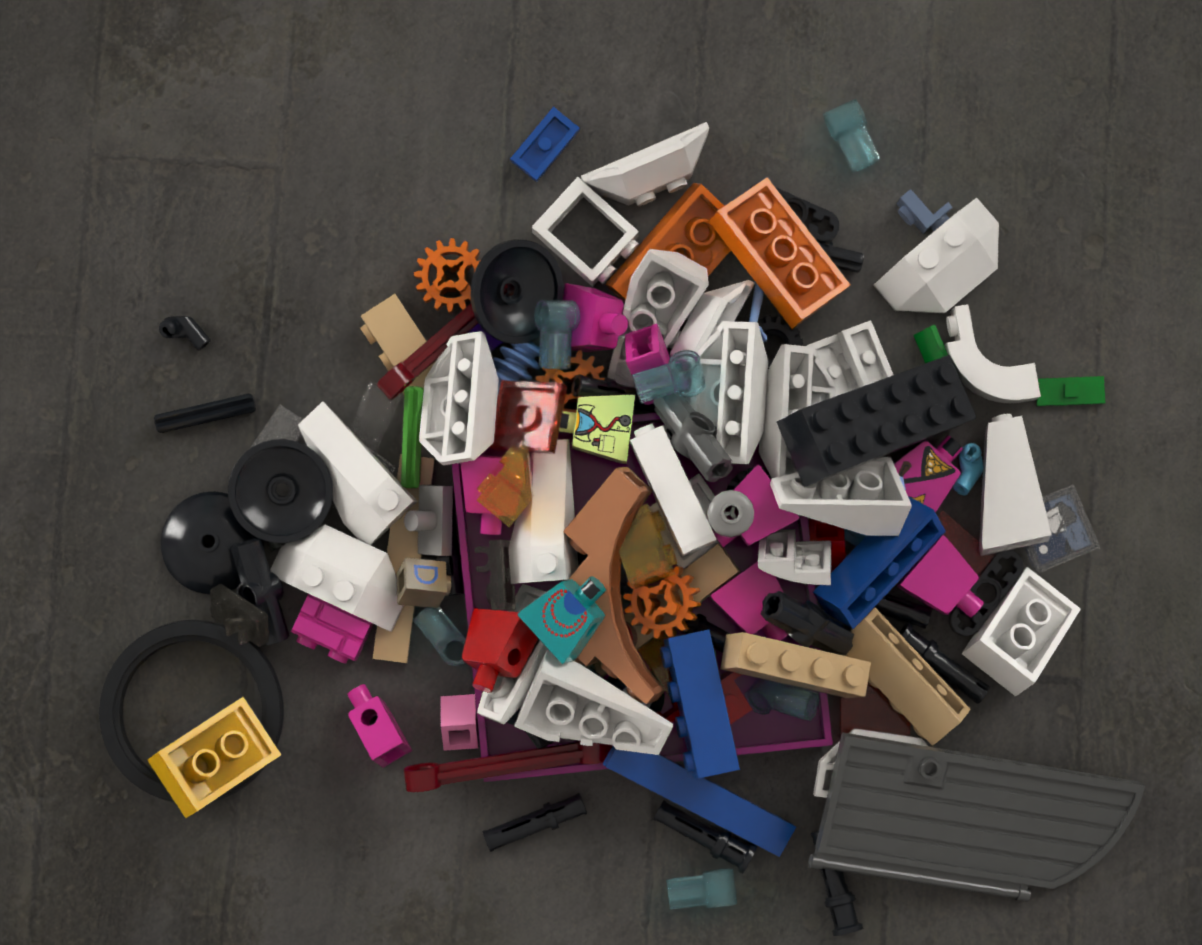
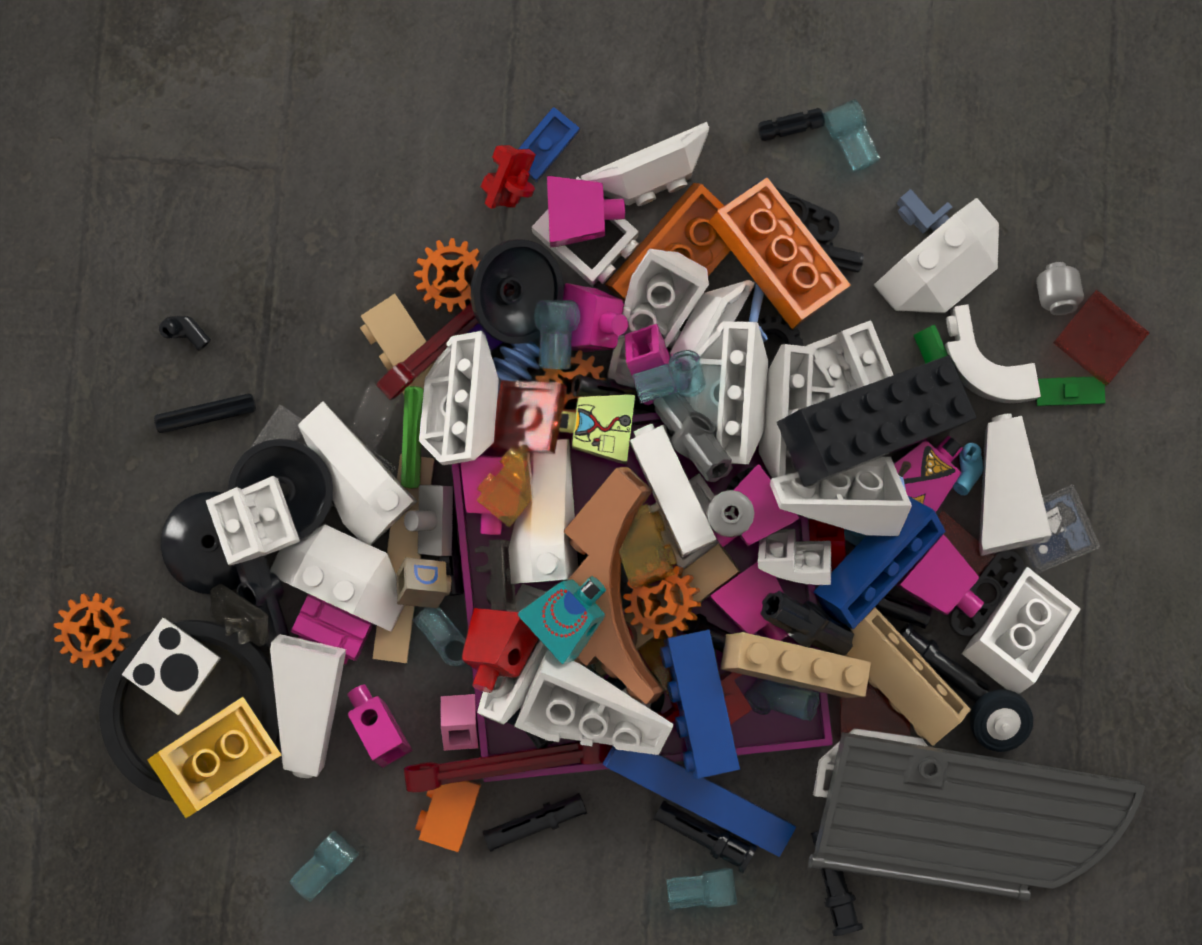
(91, 645): none -> orange gear
(171, 666): none -> white tile
(252, 521): none -> white slope
(306, 698): none -> white slope
(329, 860): none -> clear light blue piece
(448, 814): none -> orange brick
(511, 178): none -> red hips
(579, 210): none -> dark pink torso
(791, 124): none -> black axle
(1001, 720): none -> black wheel
(1060, 288): none -> light grey head
(1101, 337): none -> clear red tile

